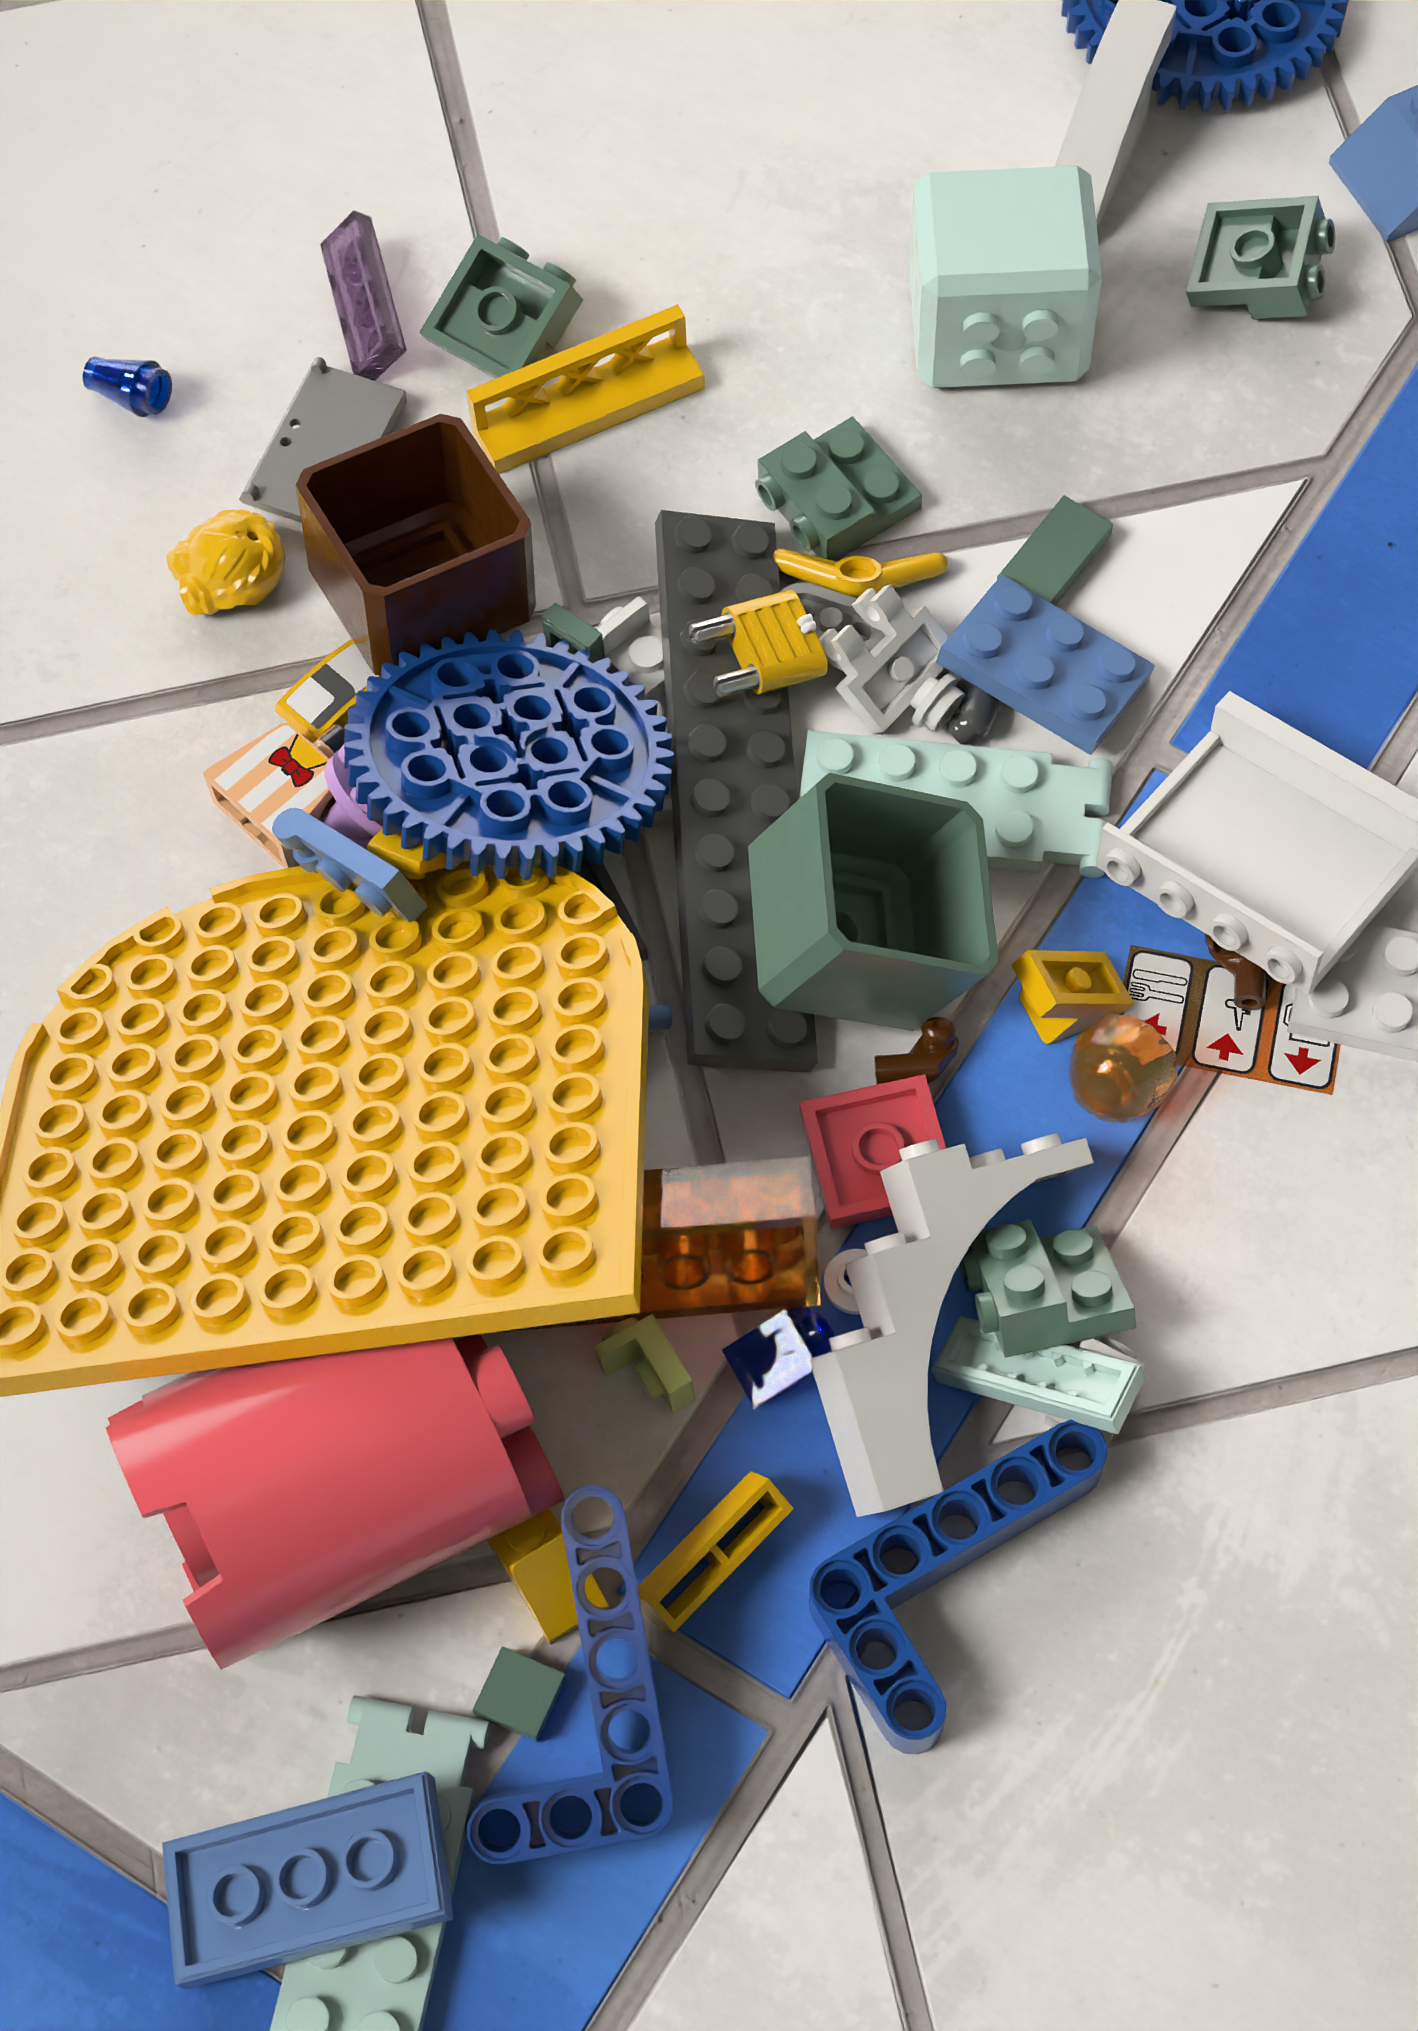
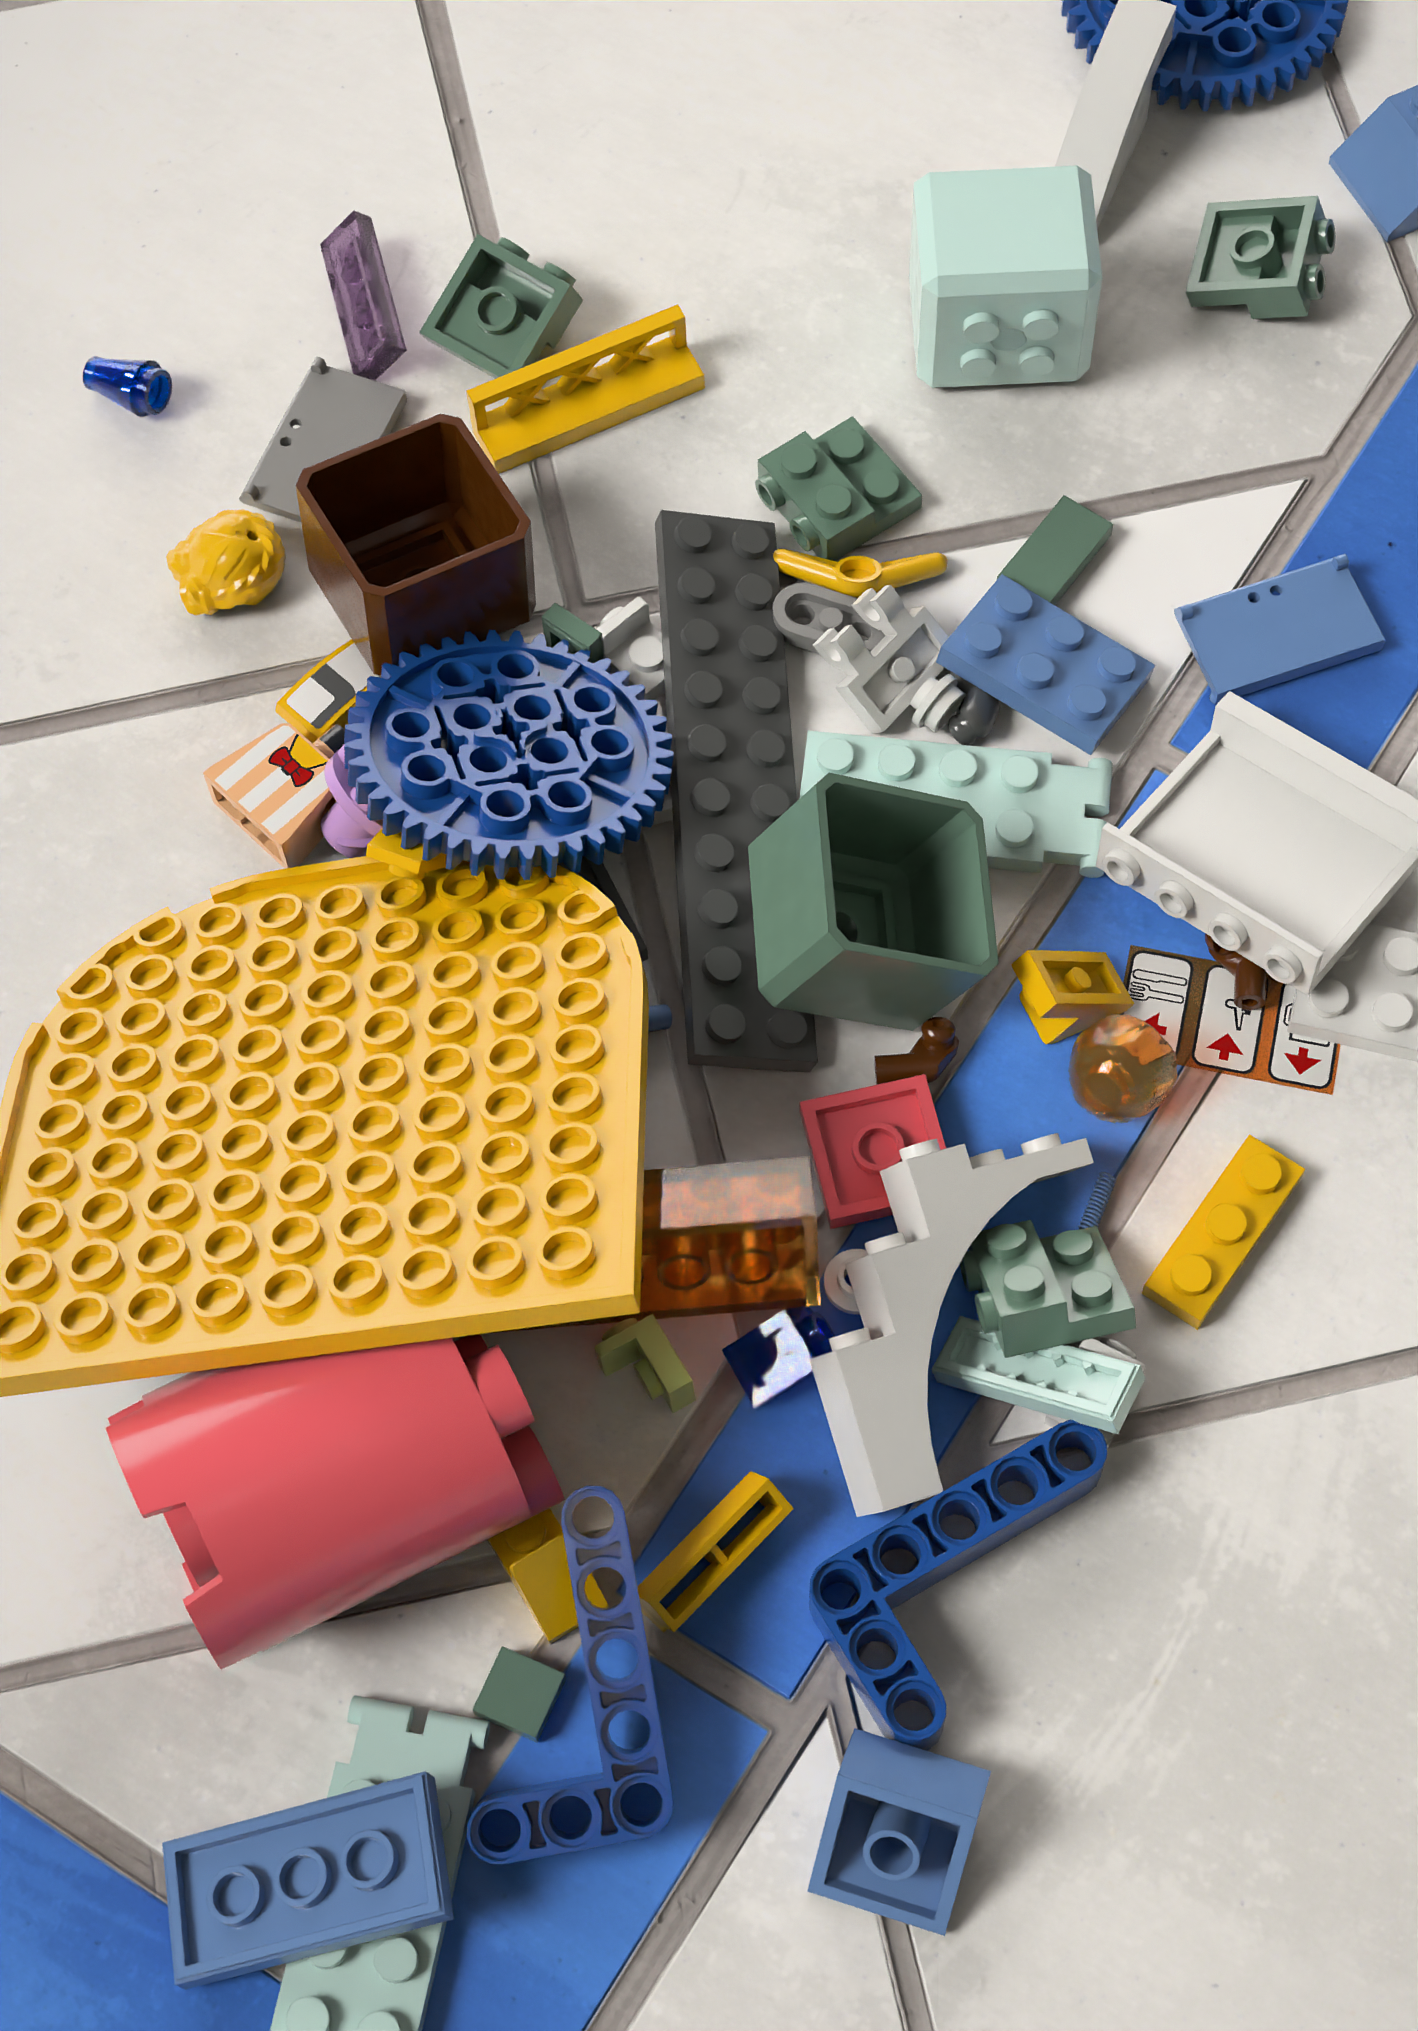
(347, 864): medium blue plate -> none
(771, 642): yellow piece -> none
(898, 1831): none -> medium blue slope
(1103, 1201): none -> medium blue leg
(1223, 1231): none -> yellow plate
(1278, 638): none -> medium blue door

